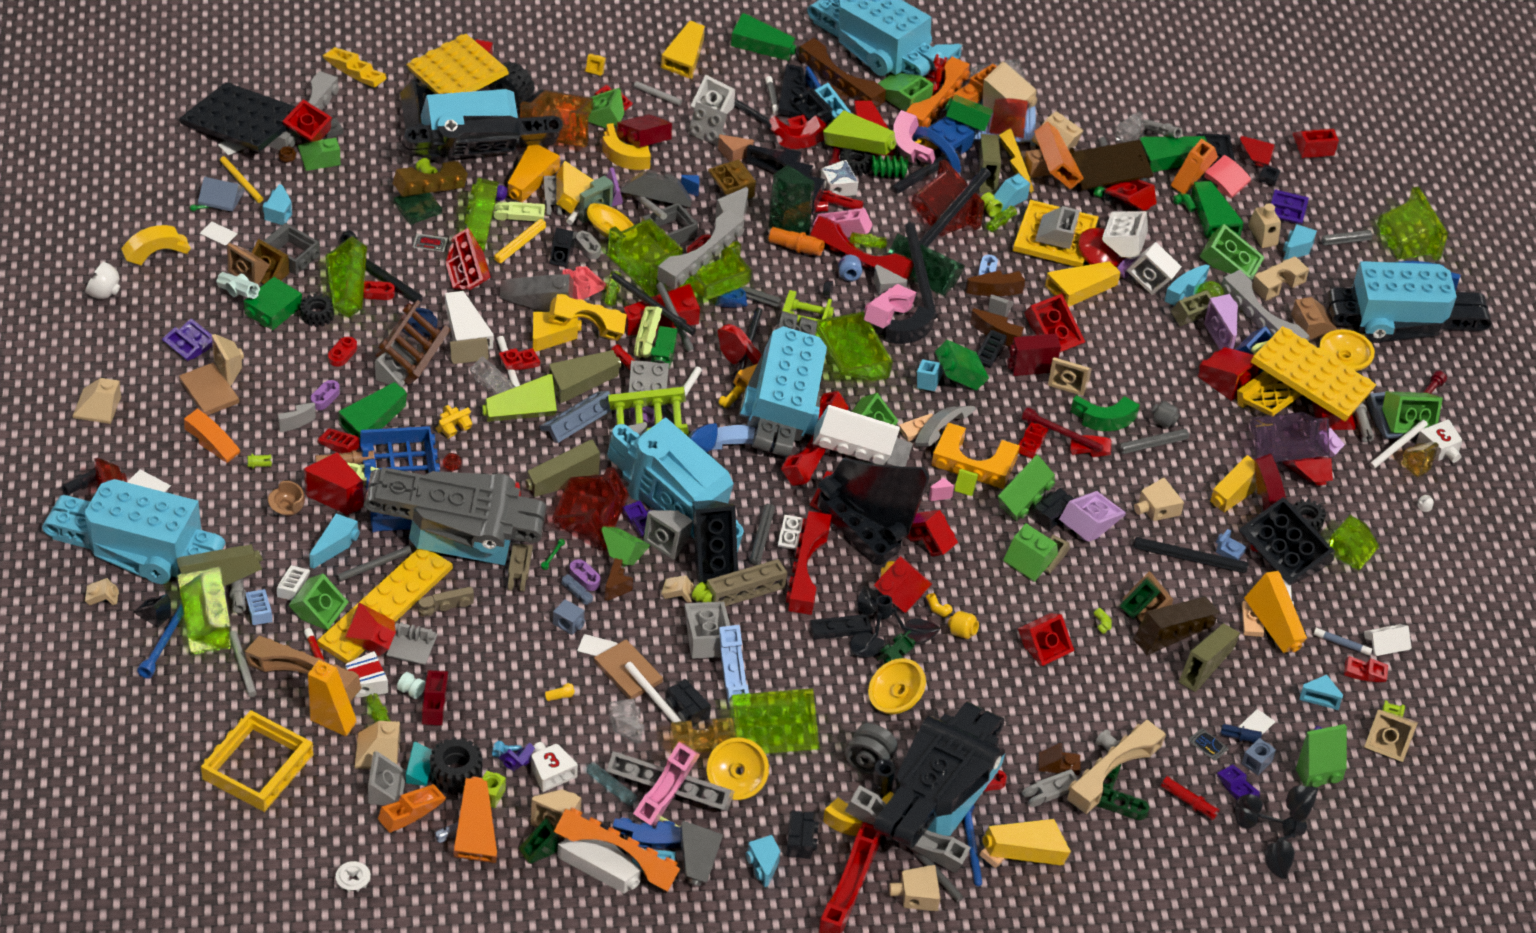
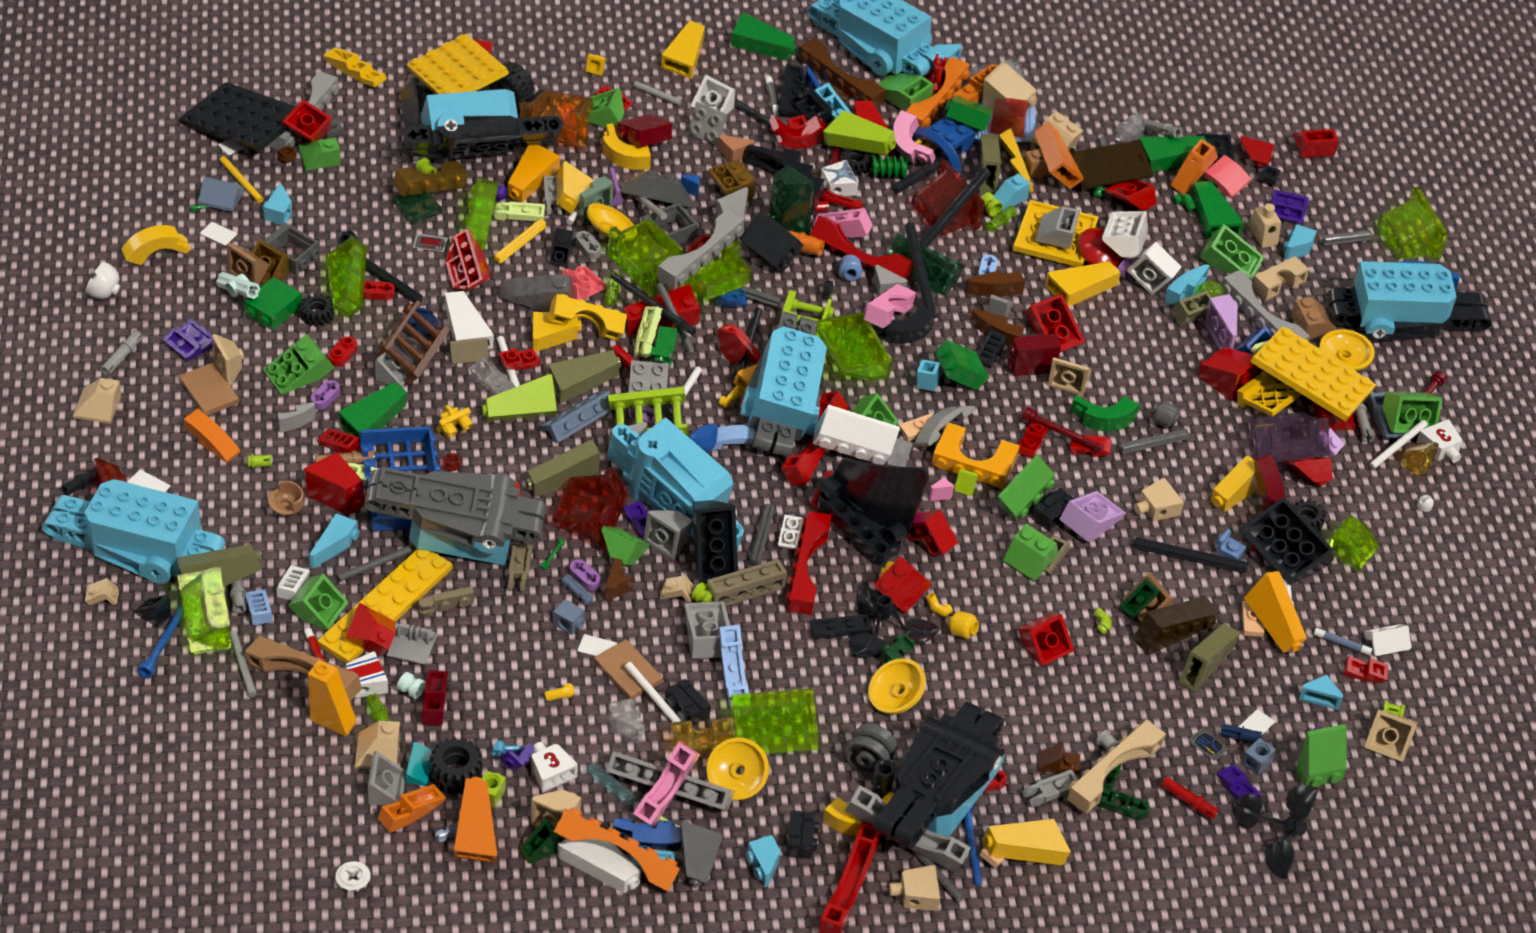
(126, 347): none -> light grey pin
(253, 721): yellow window -> none
(299, 366): none -> bright green slope
(771, 241): none -> black slope
(868, 240): clear neon green pin -> none

